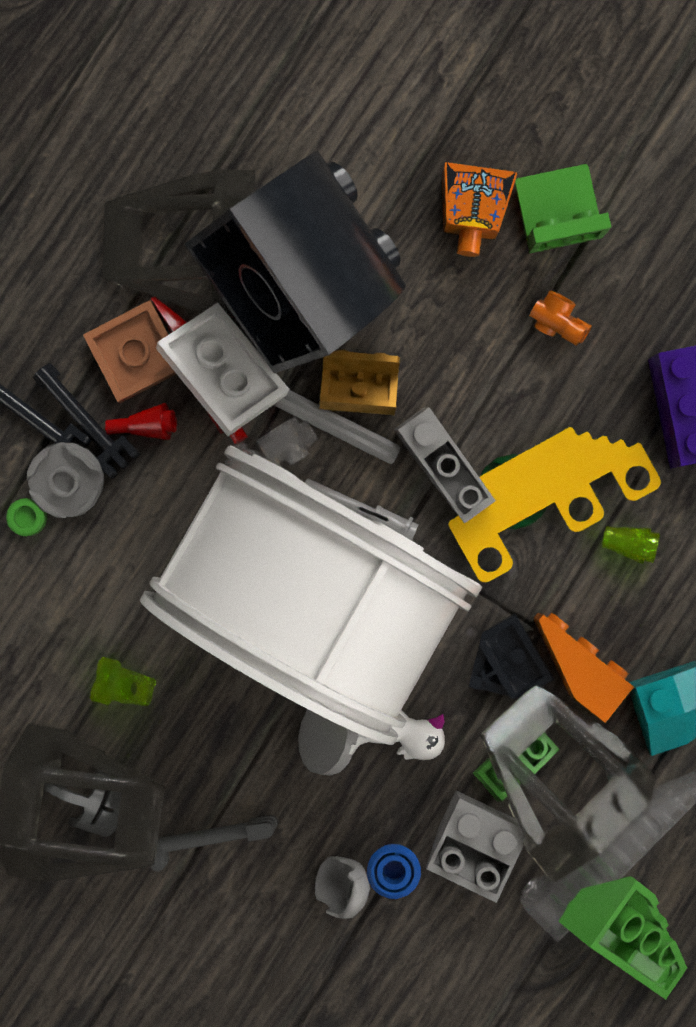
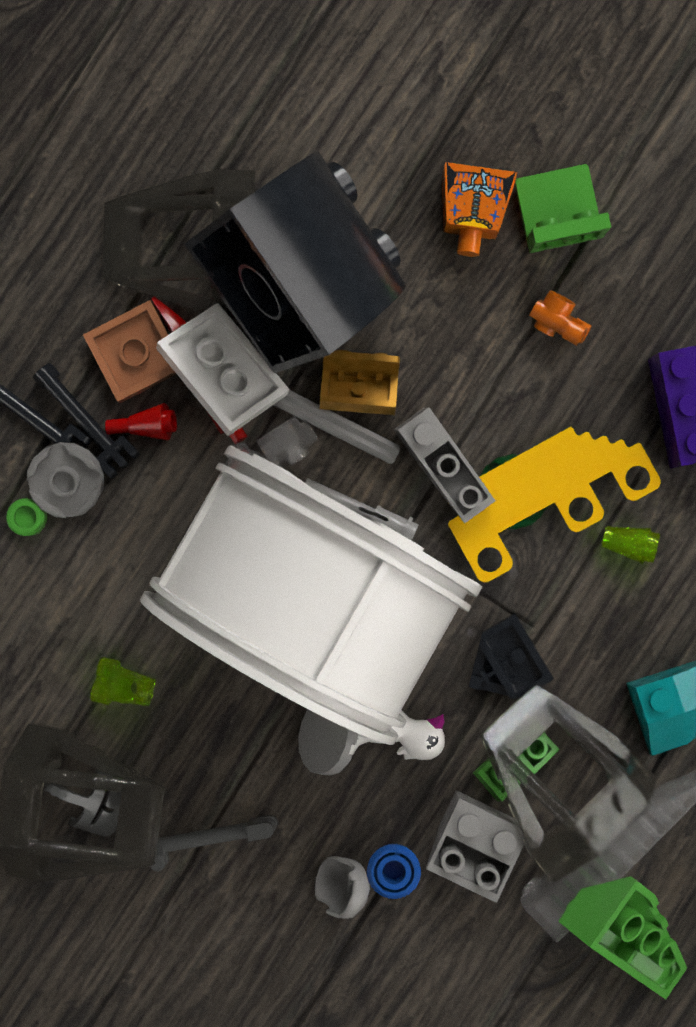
(585, 676): orange slope -> none

